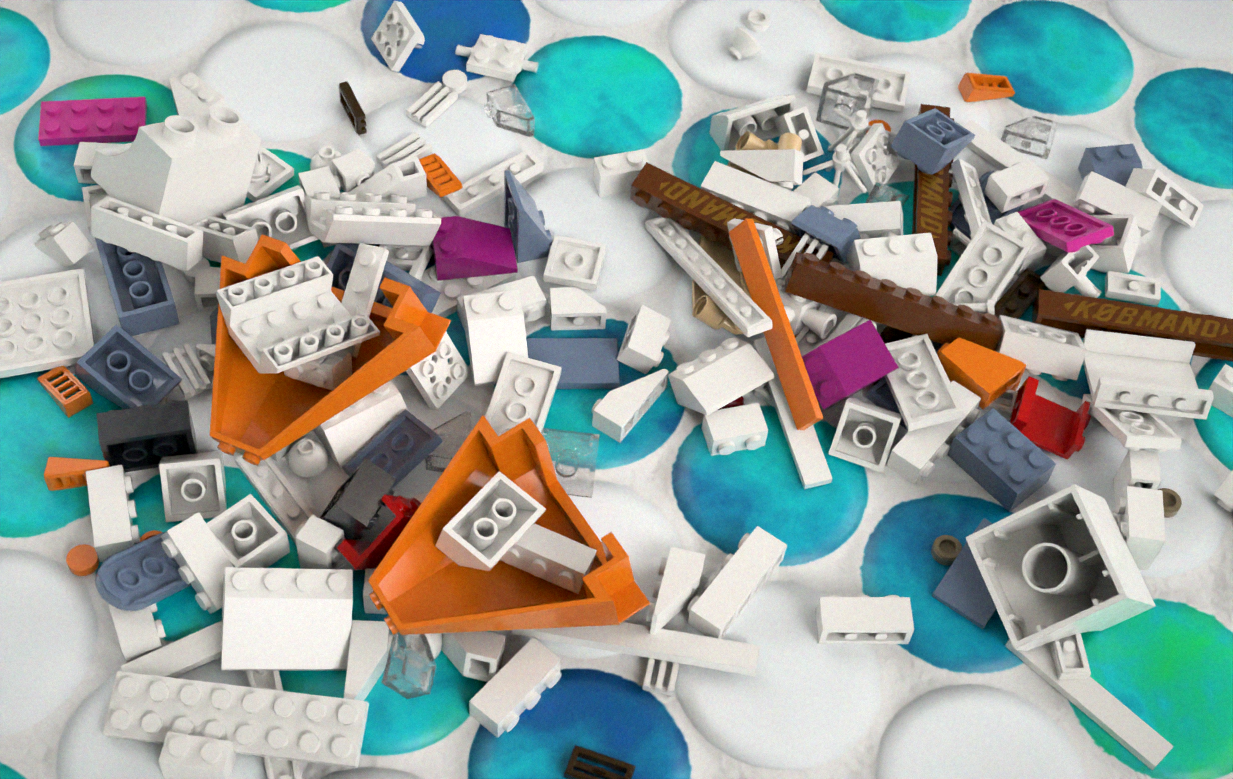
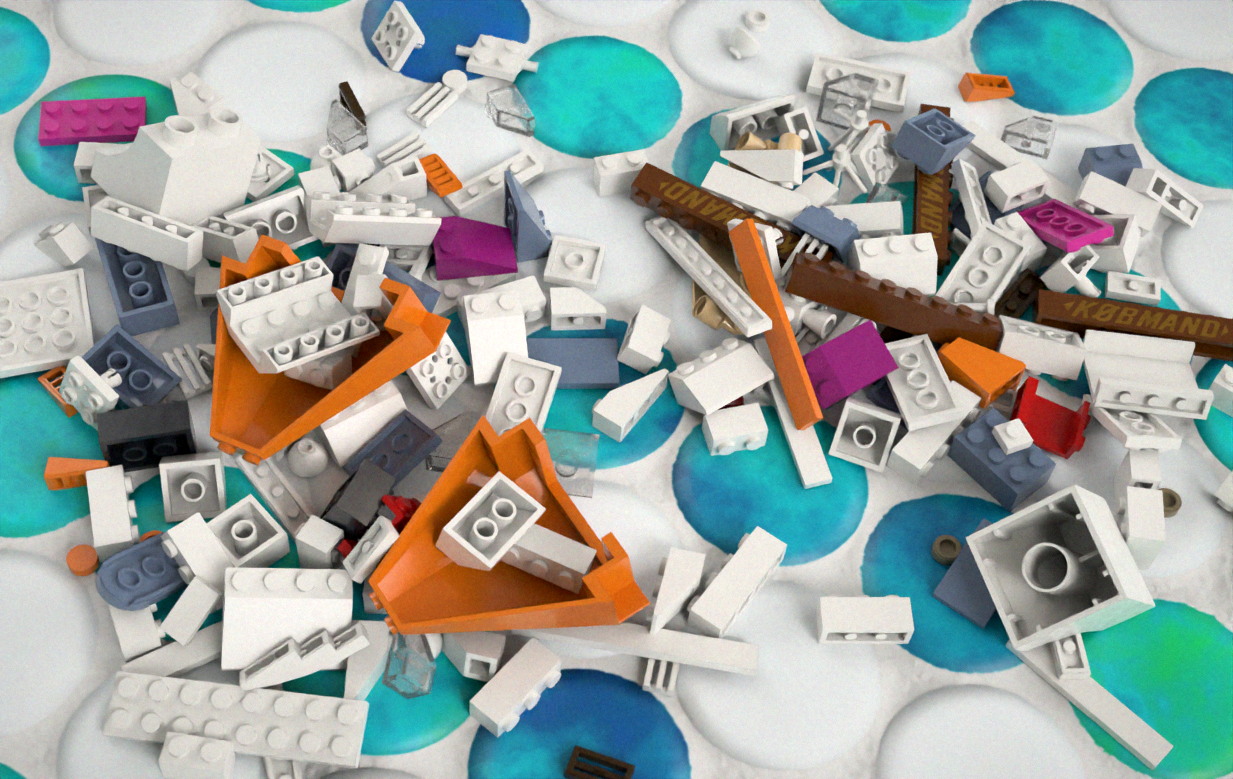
(88, 390): none -> white plate
(191, 610): none -> white tile
(294, 661): none -> white slope
(344, 130): none -> clear slope
(370, 549): none -> white plate
(371, 299): none -> white brick
(1012, 436): none -> white plate

